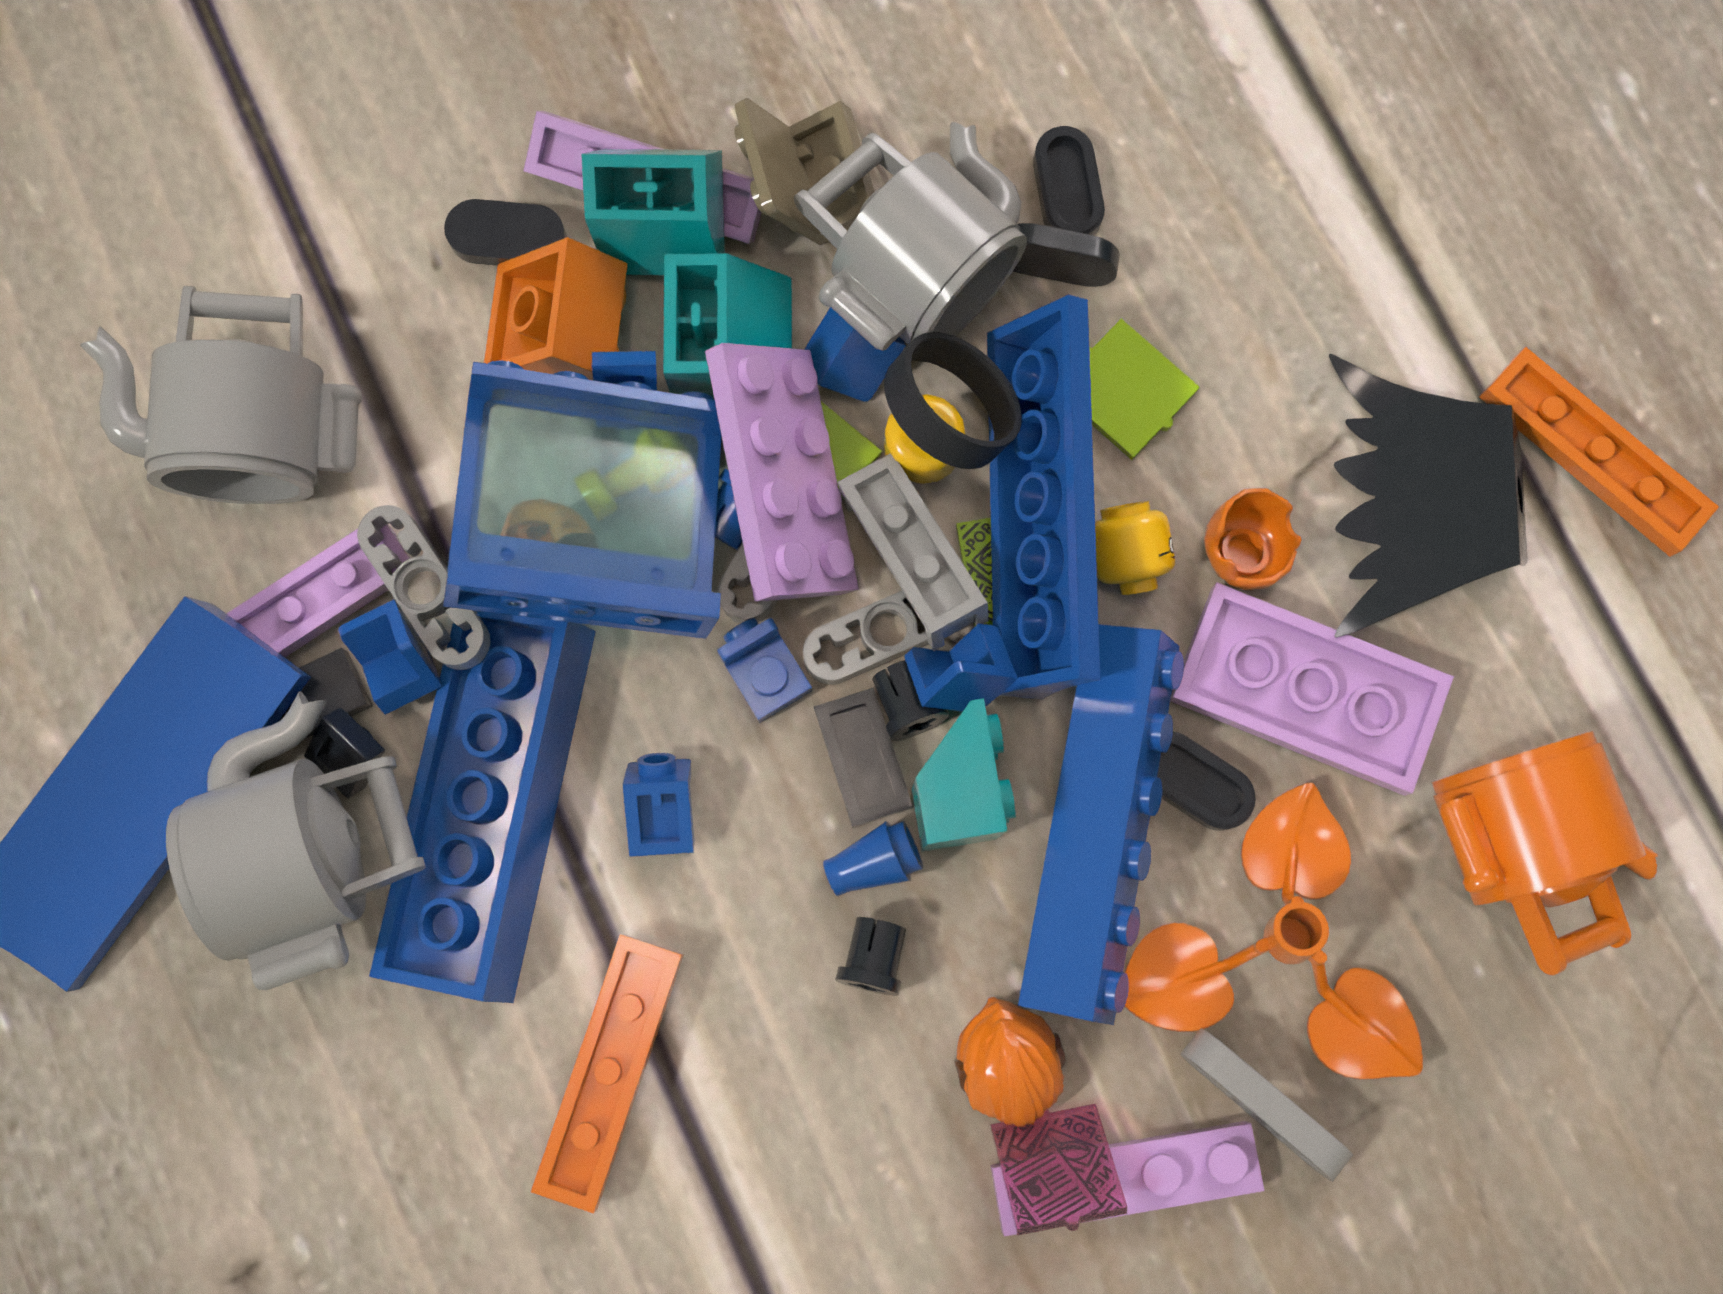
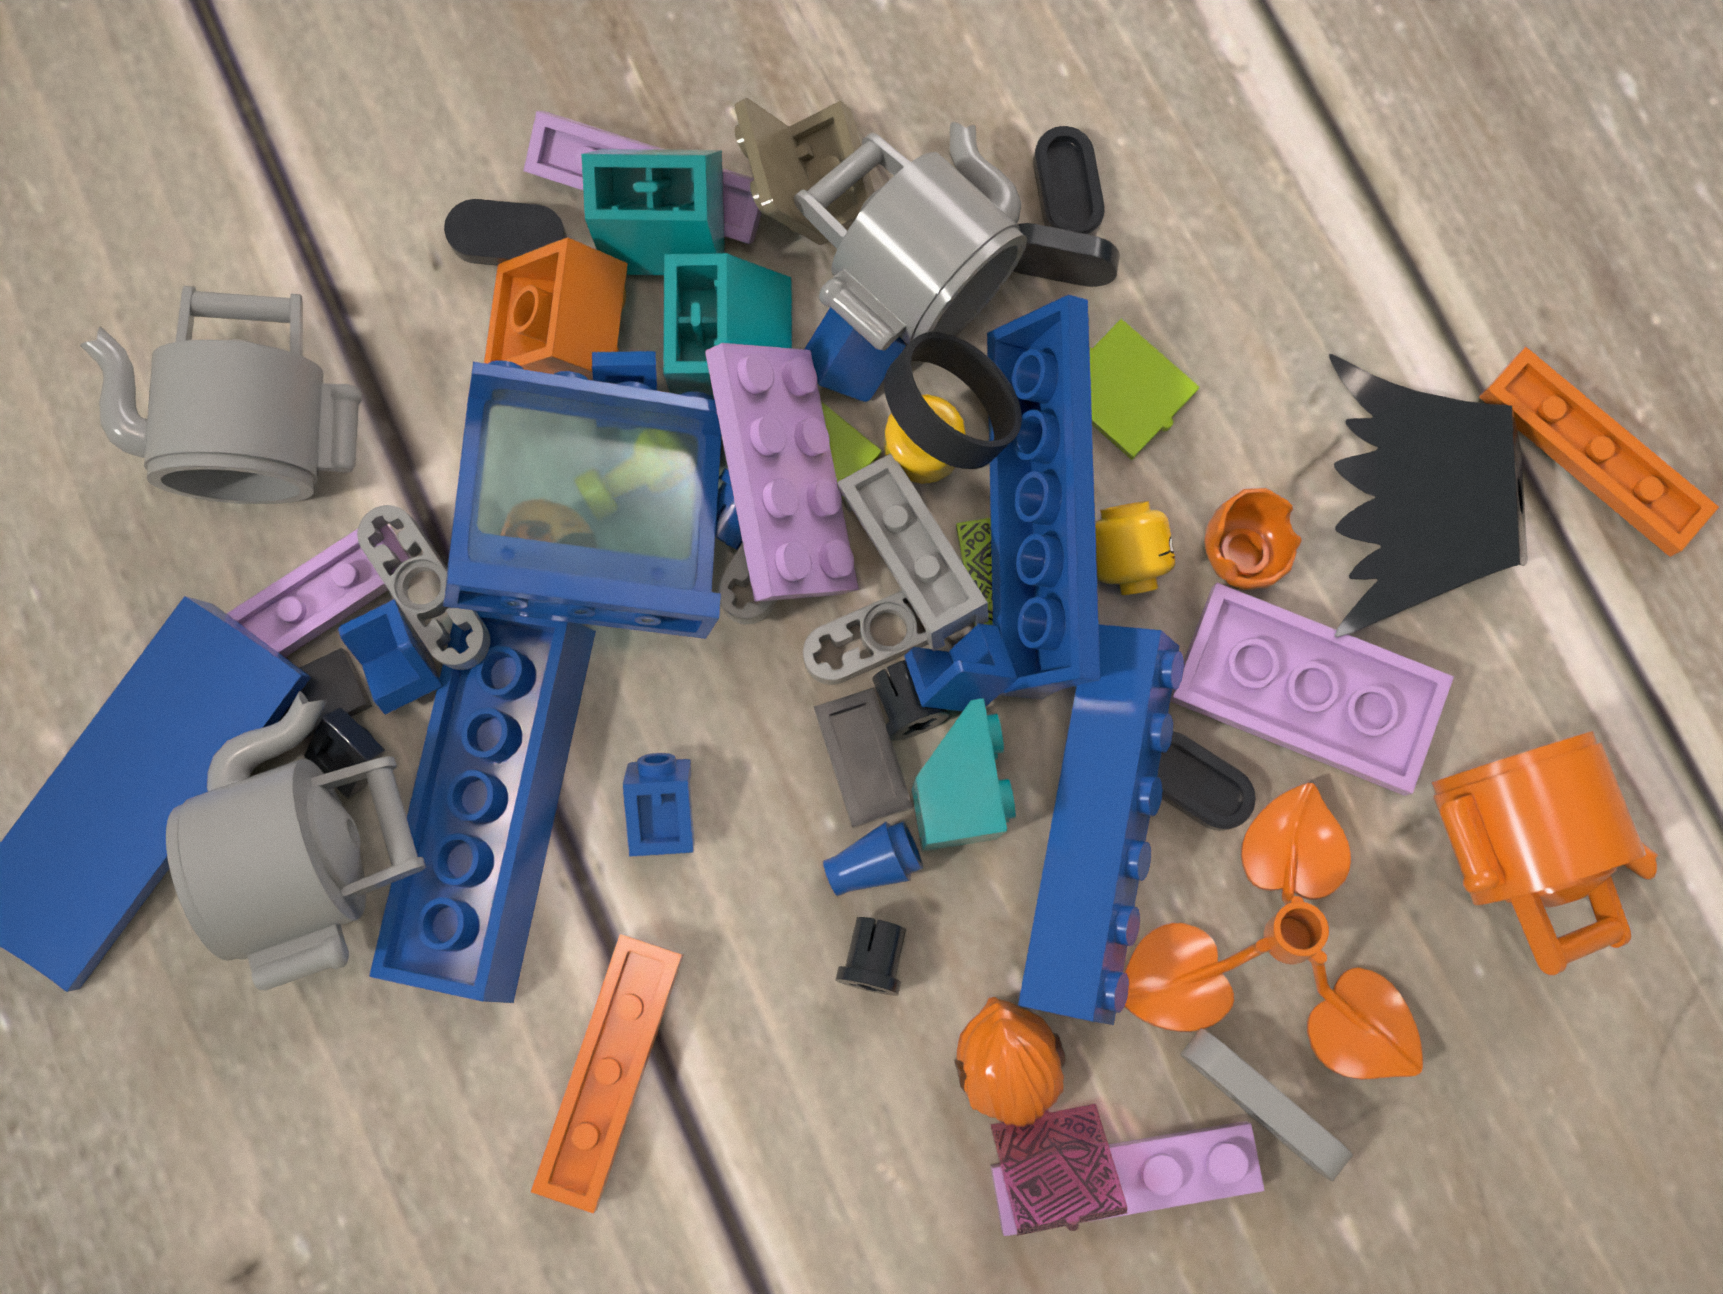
(763, 667): bracket -> none

